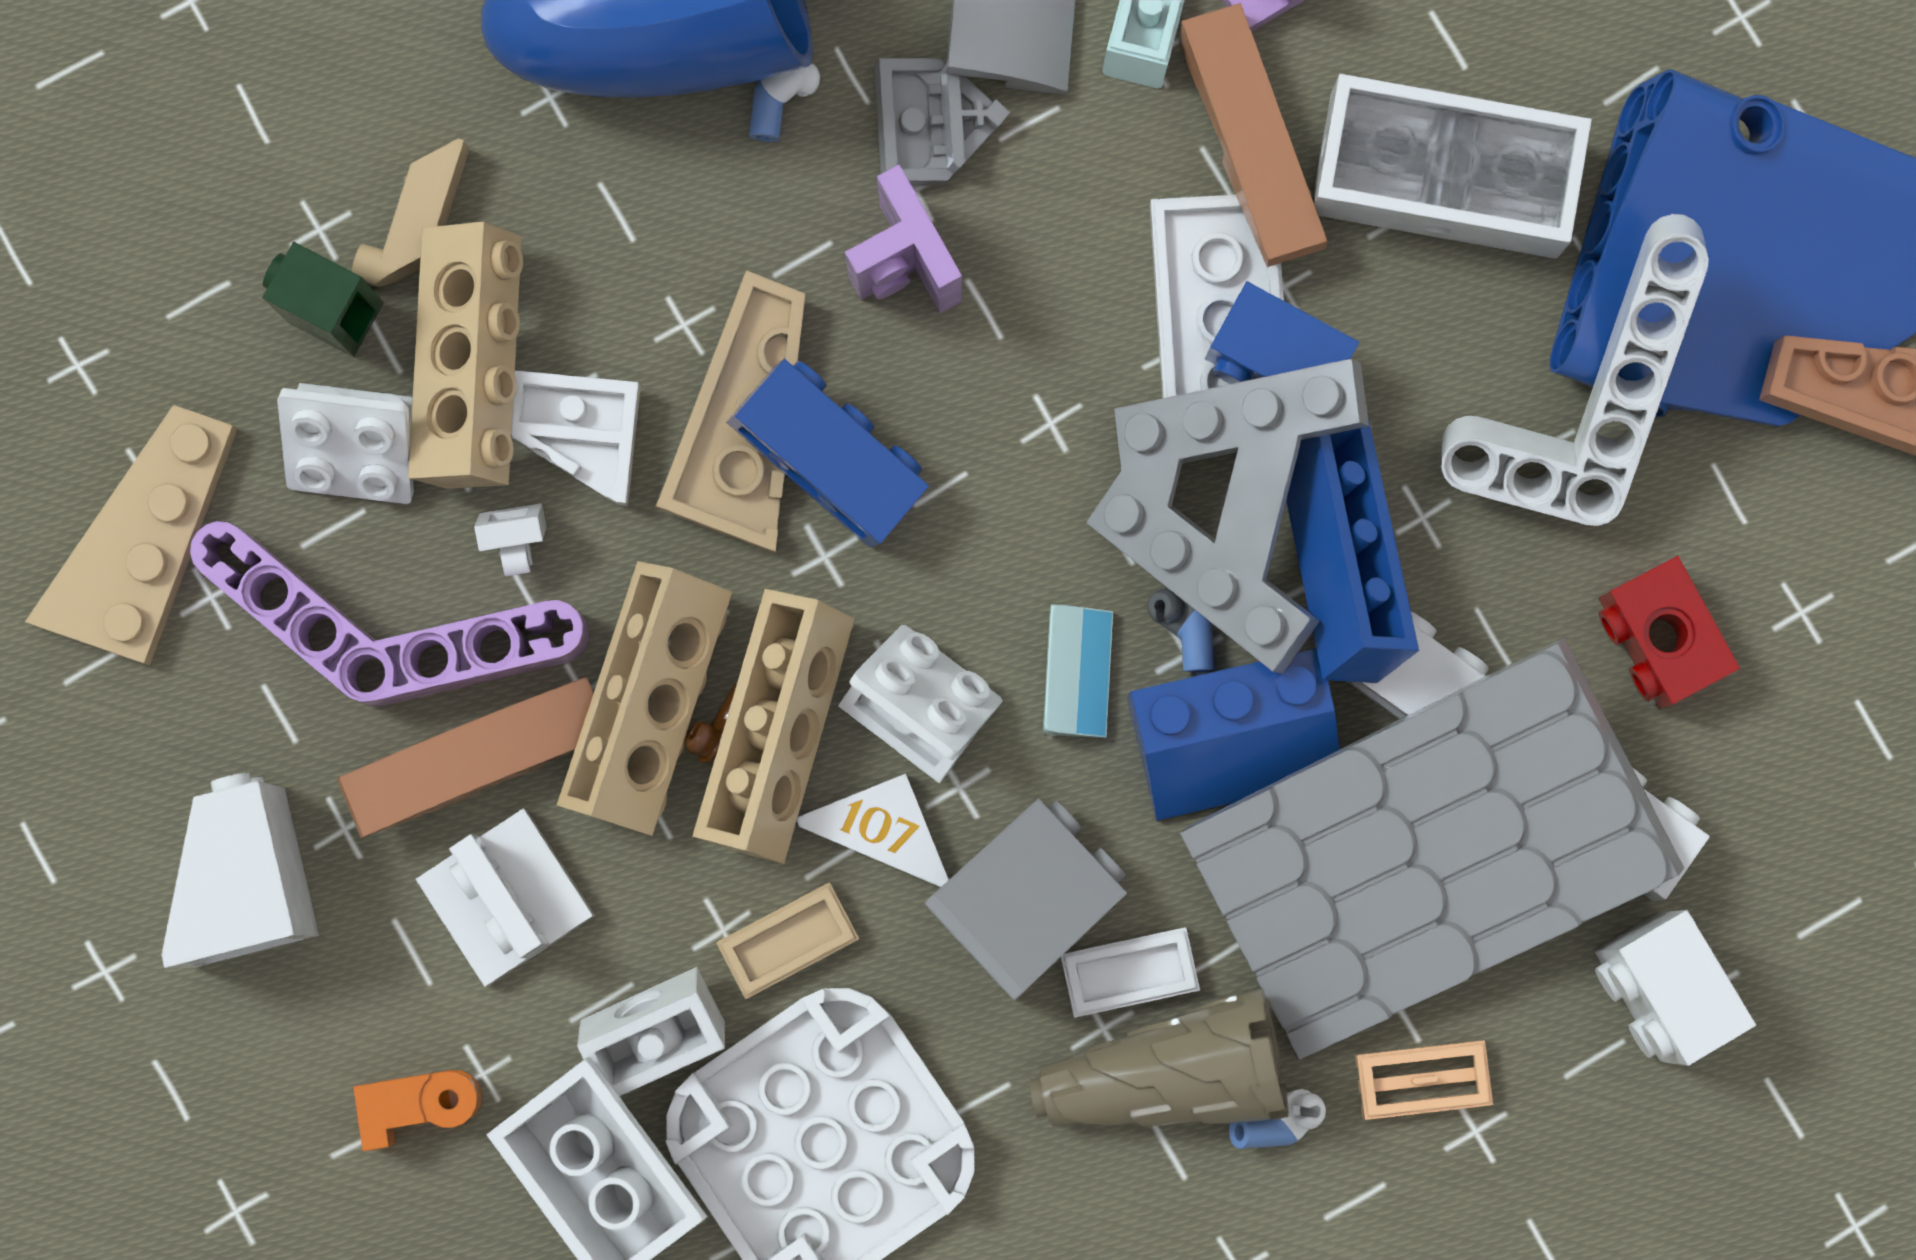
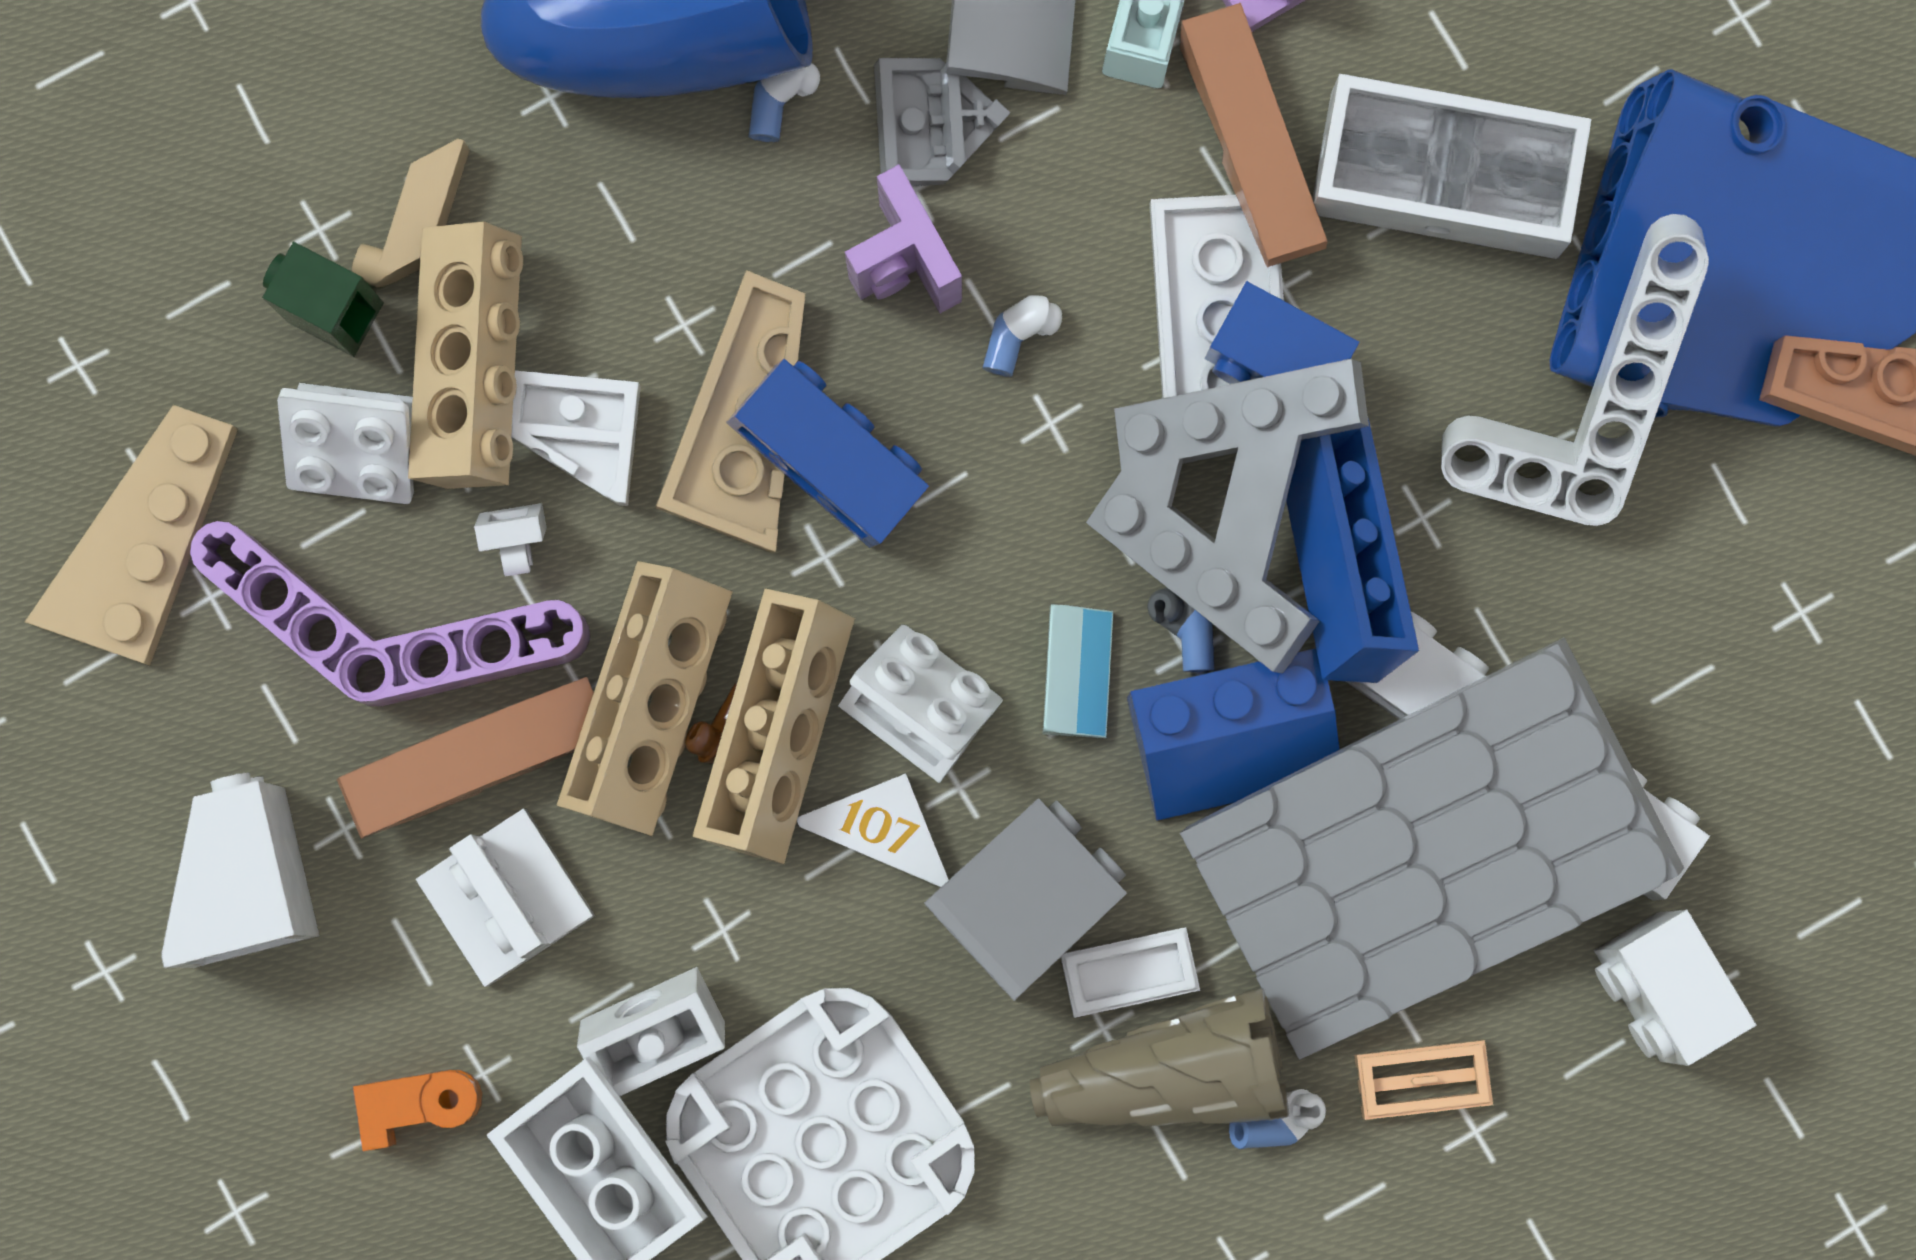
(787, 940): tan tile -> none
(1015, 325): none -> arm
(1700, 649): red brick -> none

